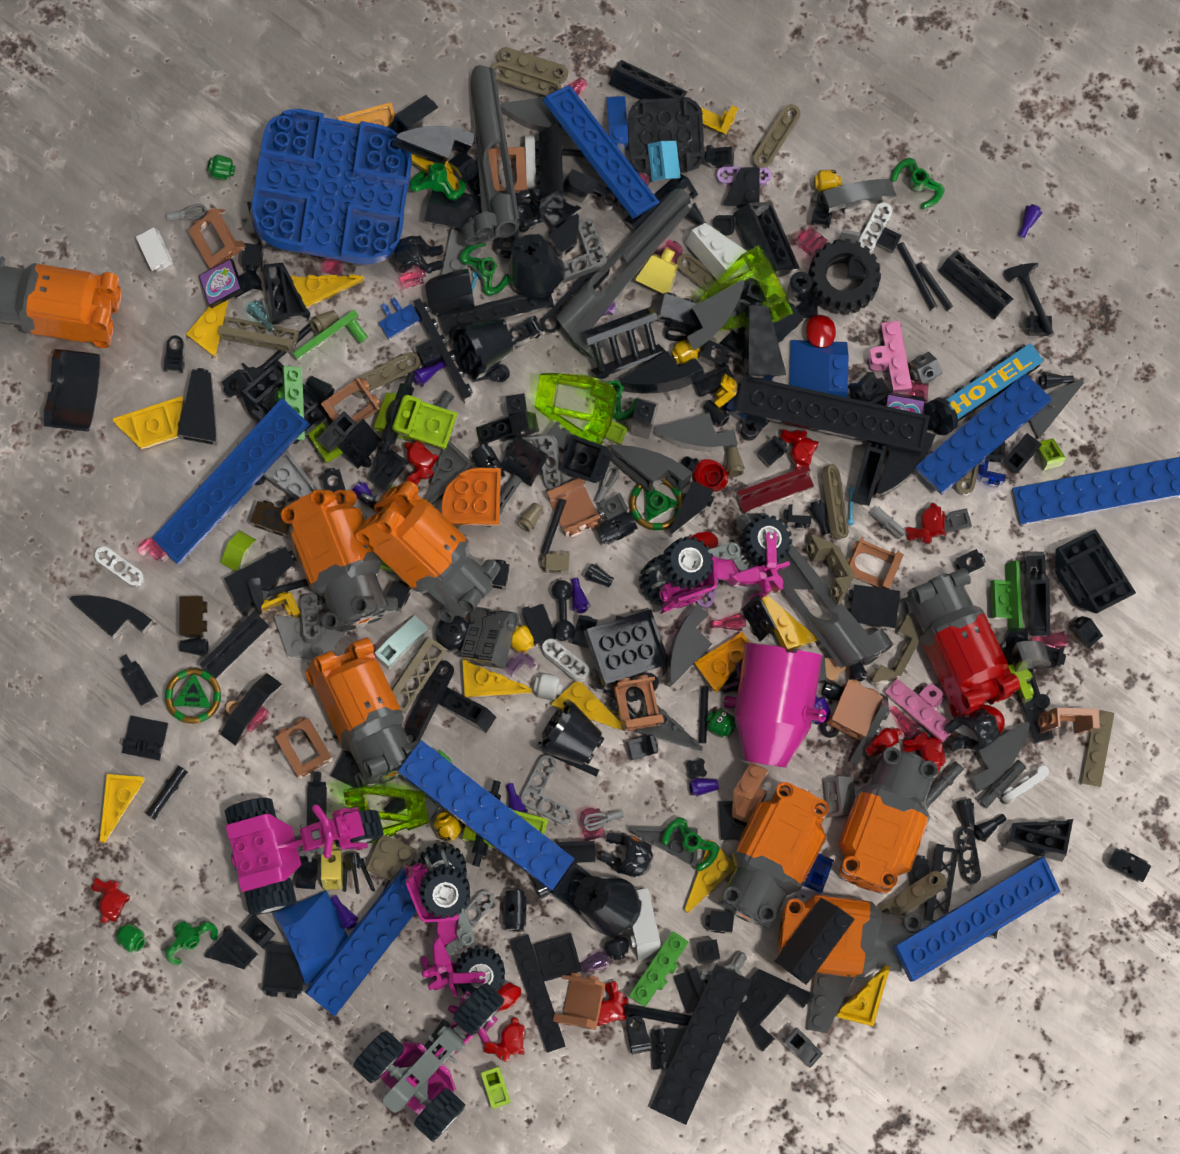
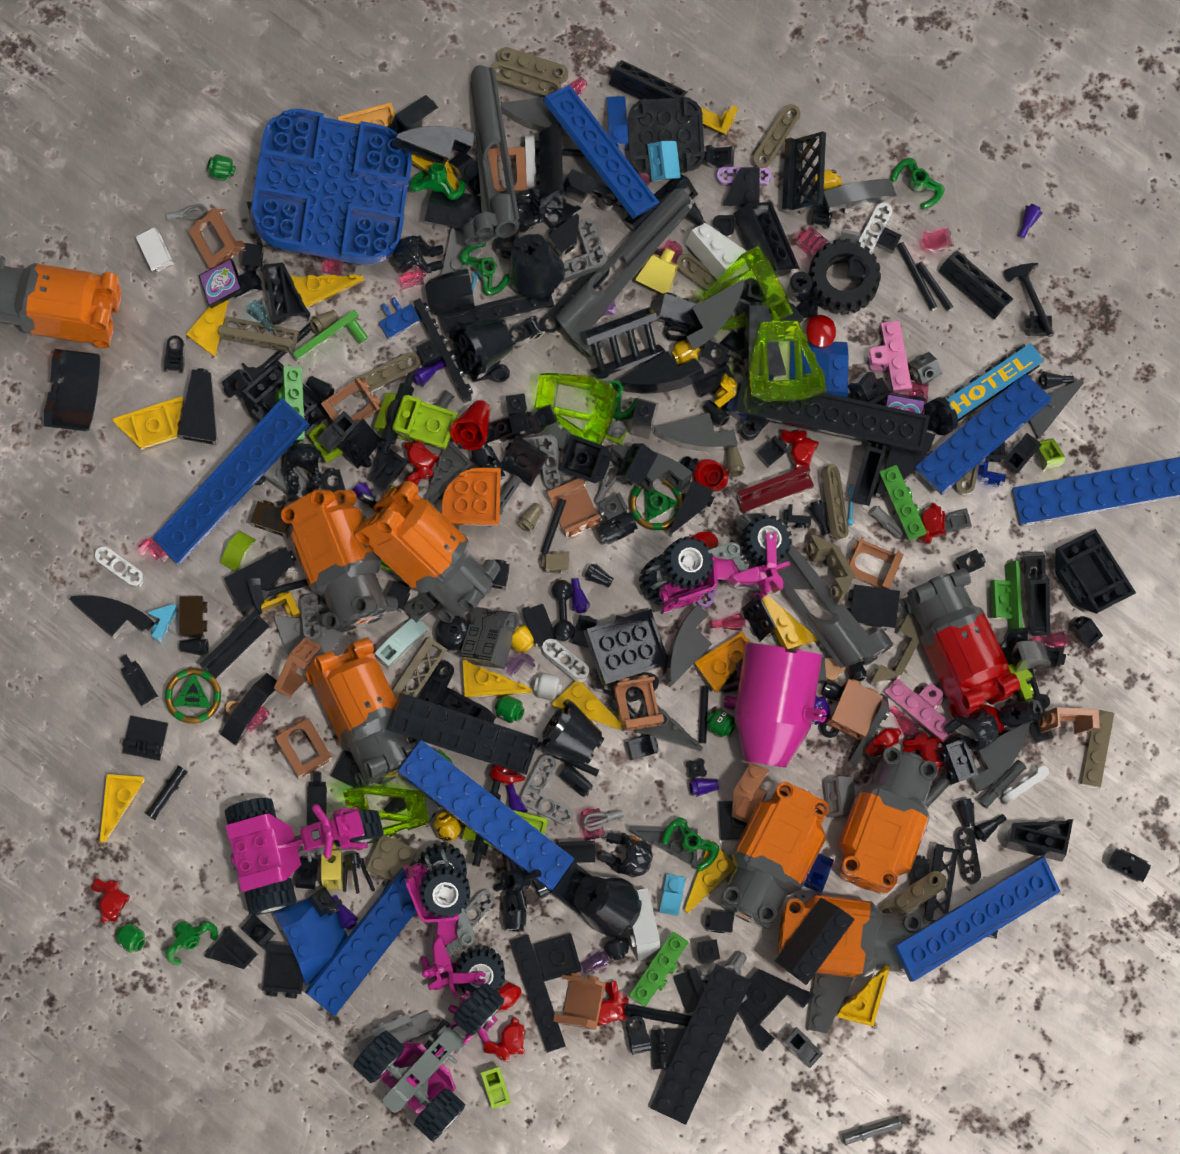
(165, 616): none -> medium azure slope
(301, 656): none -> nougat panel
(306, 457): none -> black hair
(324, 903): none -> black bracket
(402, 1029): none -> light grey bracket
(421, 606): none -> dark grey slope
(462, 733): none -> black plate
(472, 426): none -> red cone
(505, 776): none -> red hat
(509, 709): none -> green head
(517, 881): none -> black bar
(541, 418): none -> black bracket
(576, 780): none -> black hinge
(616, 429): none -> light grey plate
(636, 464): none -> black hinge
(672, 895): none -> medium azure slope
(784, 390): none -> clear neon green windscreen
(794, 173): none -> black fence
(860, 1133): none -> dark grey pin
(902, 501): none -> bright green bracket
(938, 239): none -> clear pink bracket
(957, 761): none -> black bracket
(1020, 712): none -> black piece

